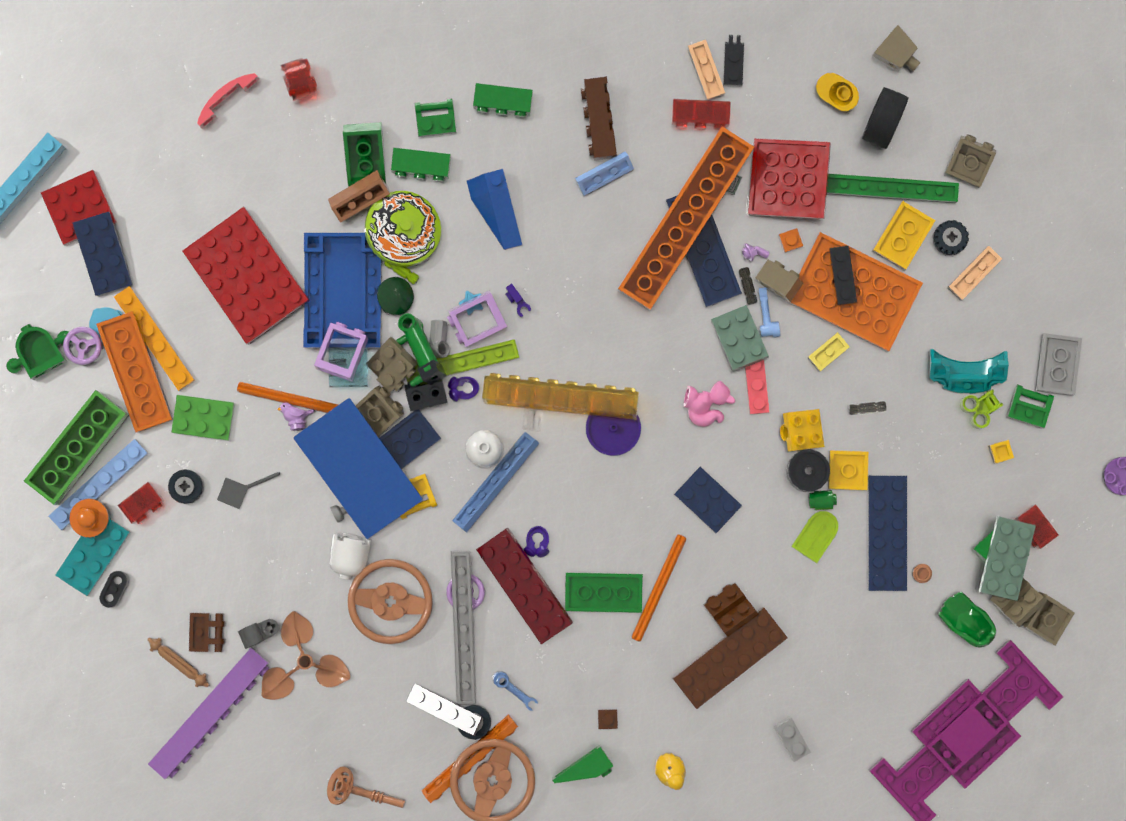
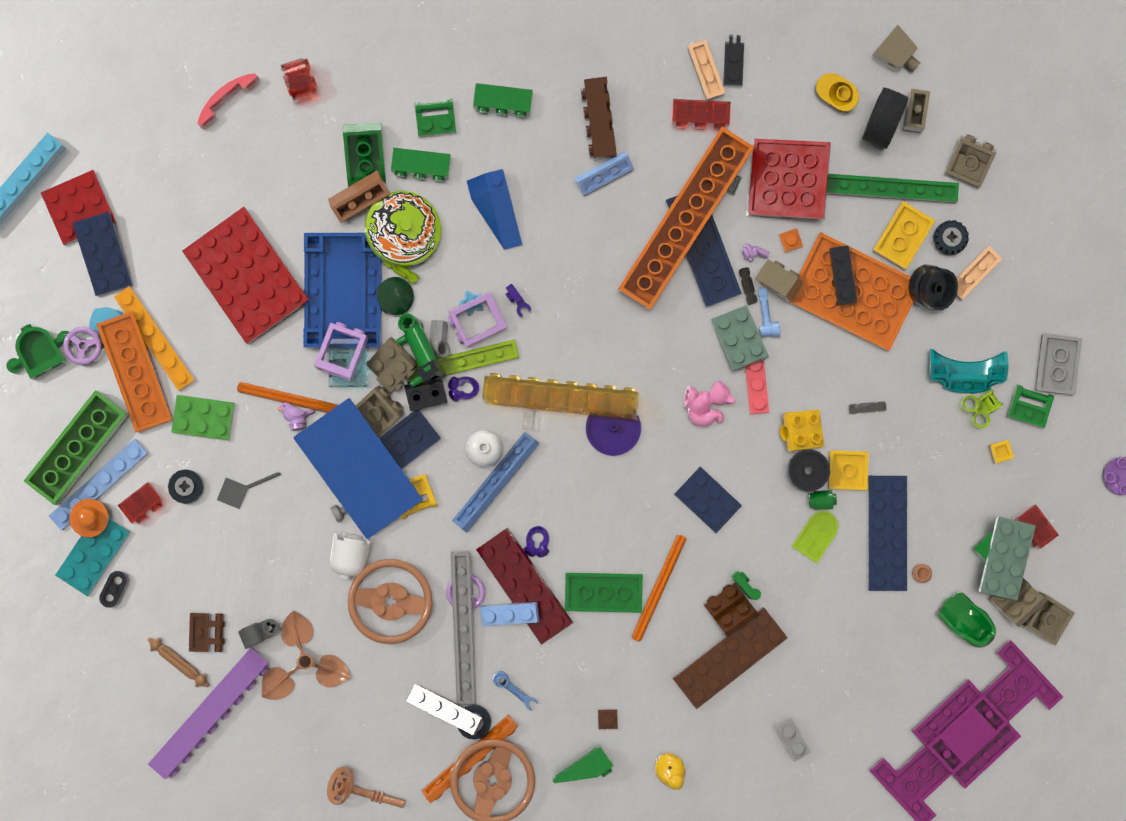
(509, 614): none -> light blue plate
(742, 581): none -> green plate
(828, 351): light yellow plate -> none
(916, 110): none -> dark tan brick
(933, 287): none -> black wheel

